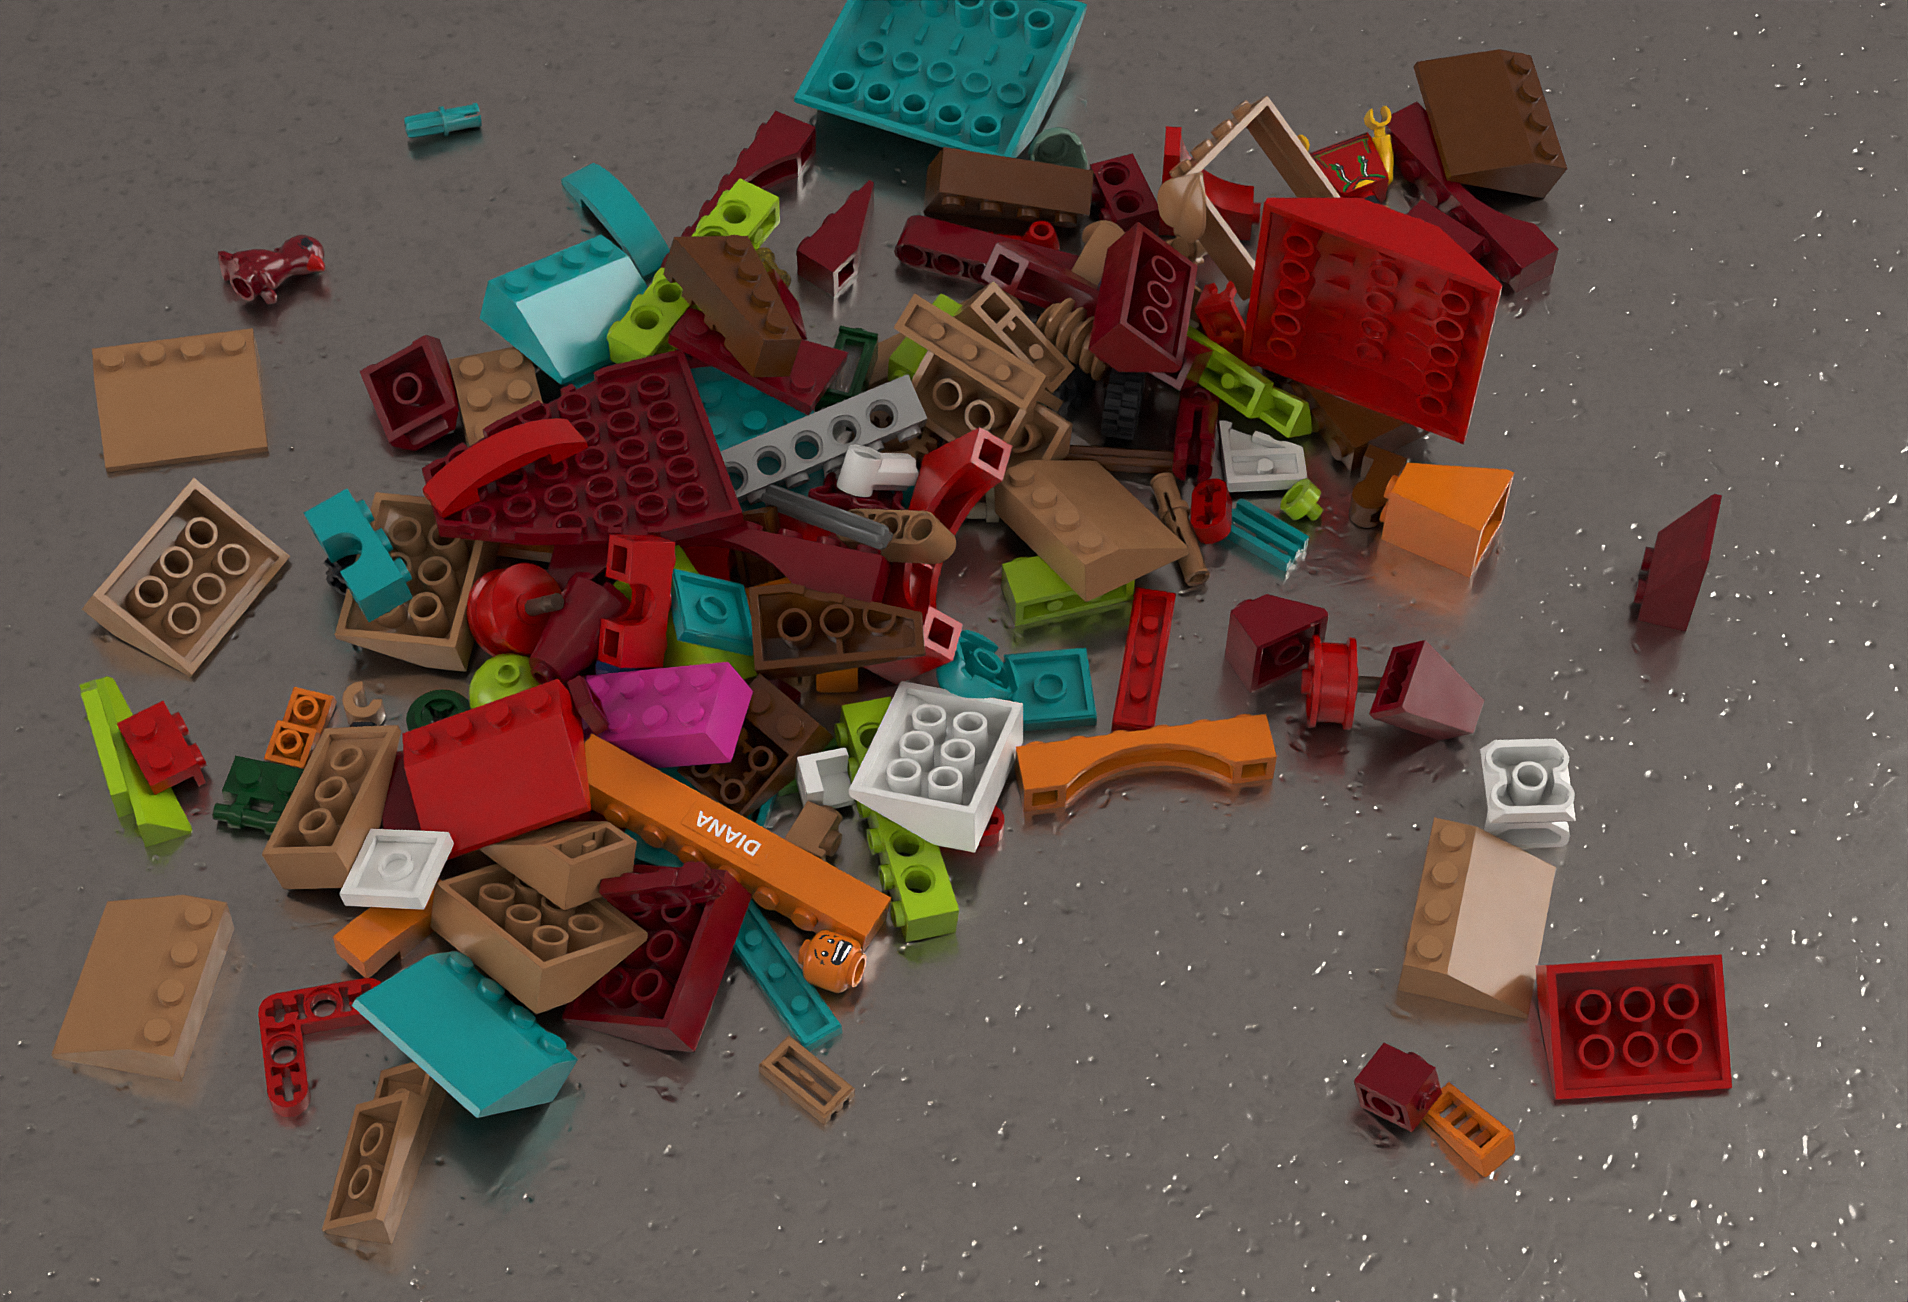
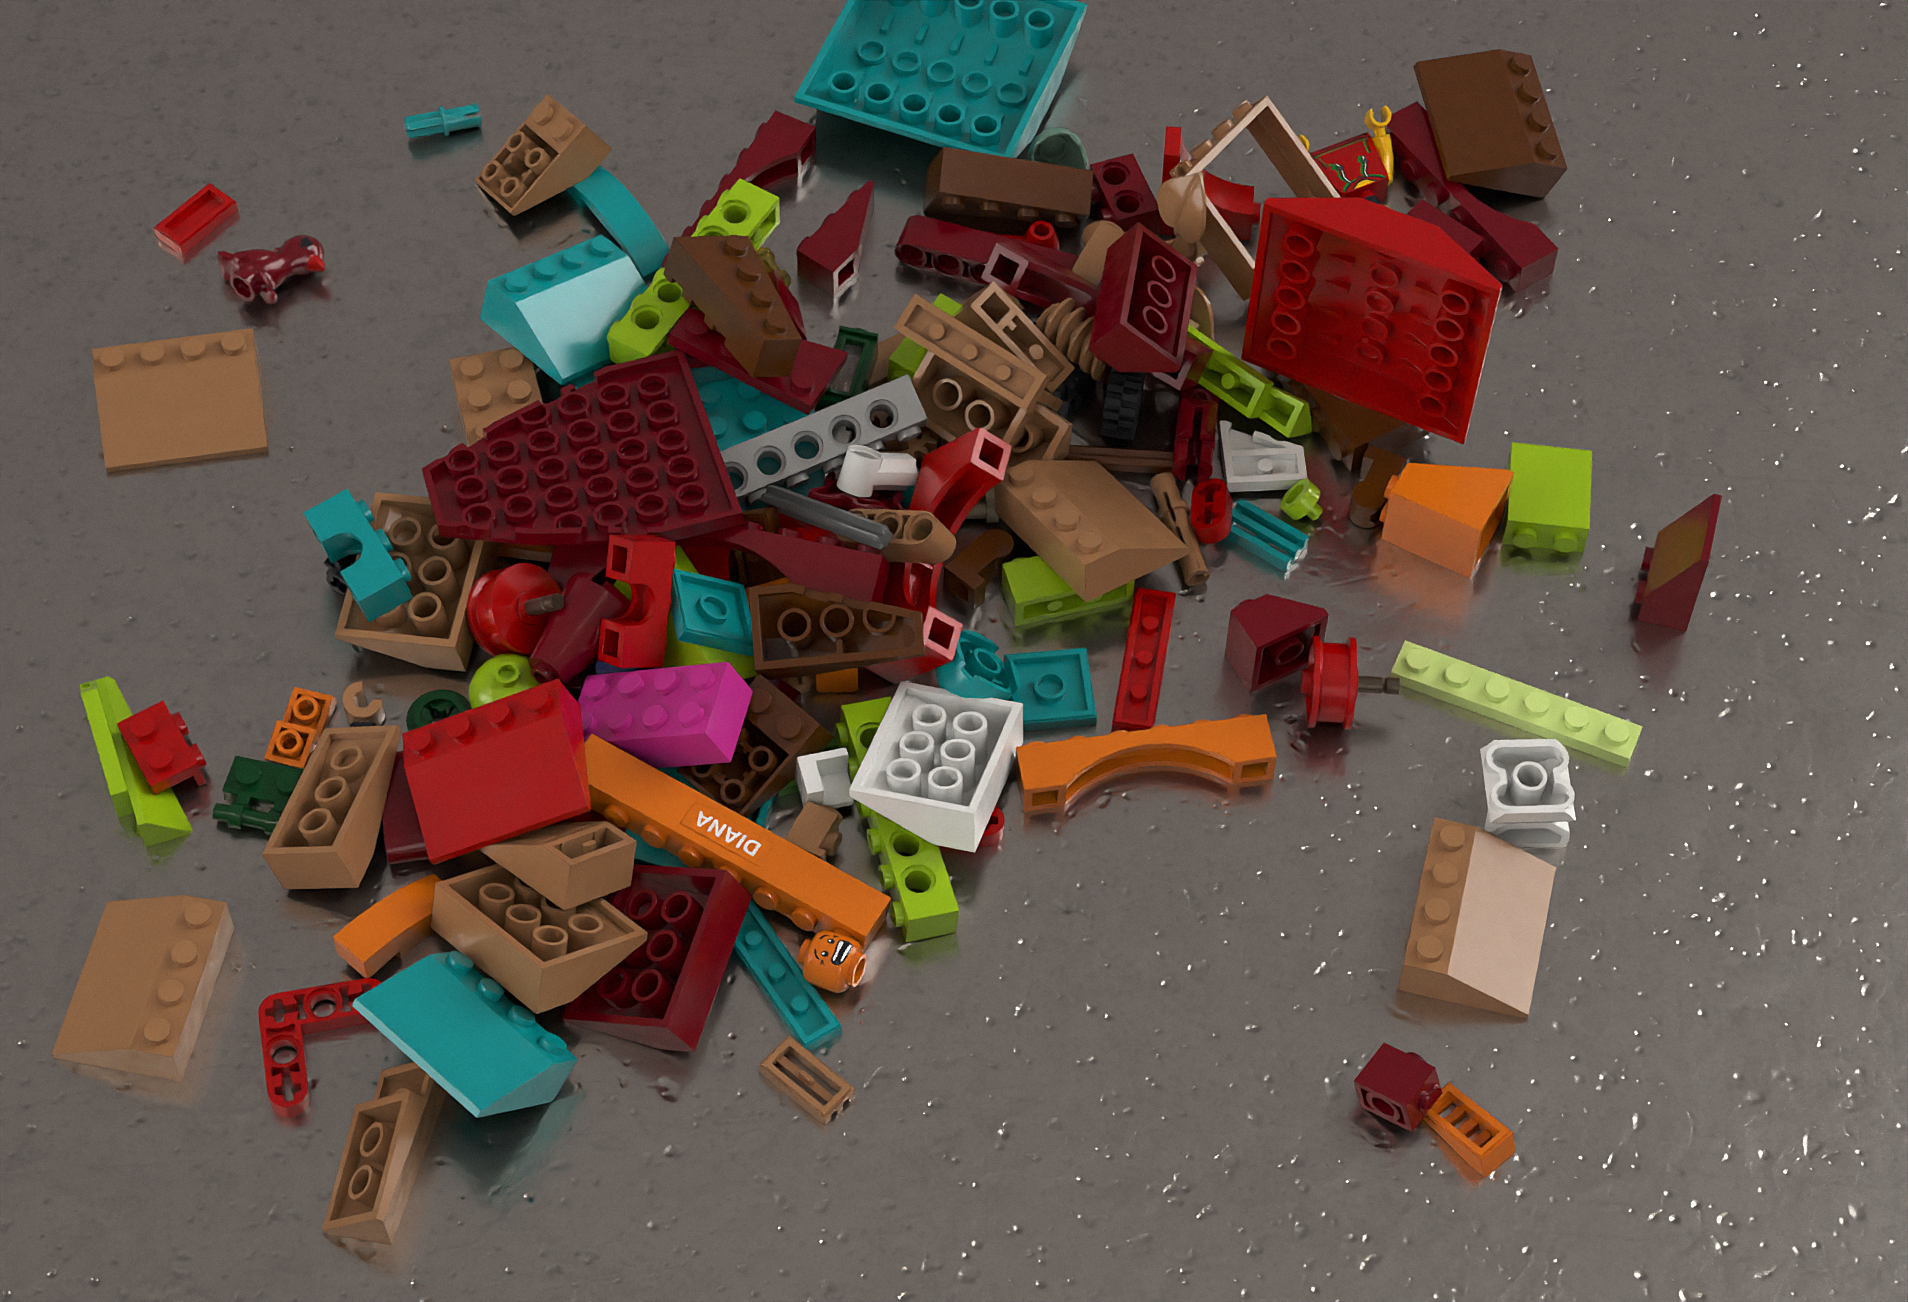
(186, 580): medium nougat slope -> none
(195, 219): none -> red tile
(396, 869): white plate -> none
(414, 394): dark red slope -> none
(497, 456): red slope -> none
(542, 158): none -> medium nougat slope
(588, 704): dark red tile -> none
(663, 888): dark red hinge -> none
(977, 566): none -> reddish brown leg
(1222, 318): red hinge -> none
(1425, 694): dark red slope -> none
(1516, 703): none -> yellowish green plate
(1548, 497): none -> lime brick
(1635, 1026): red slope -> none

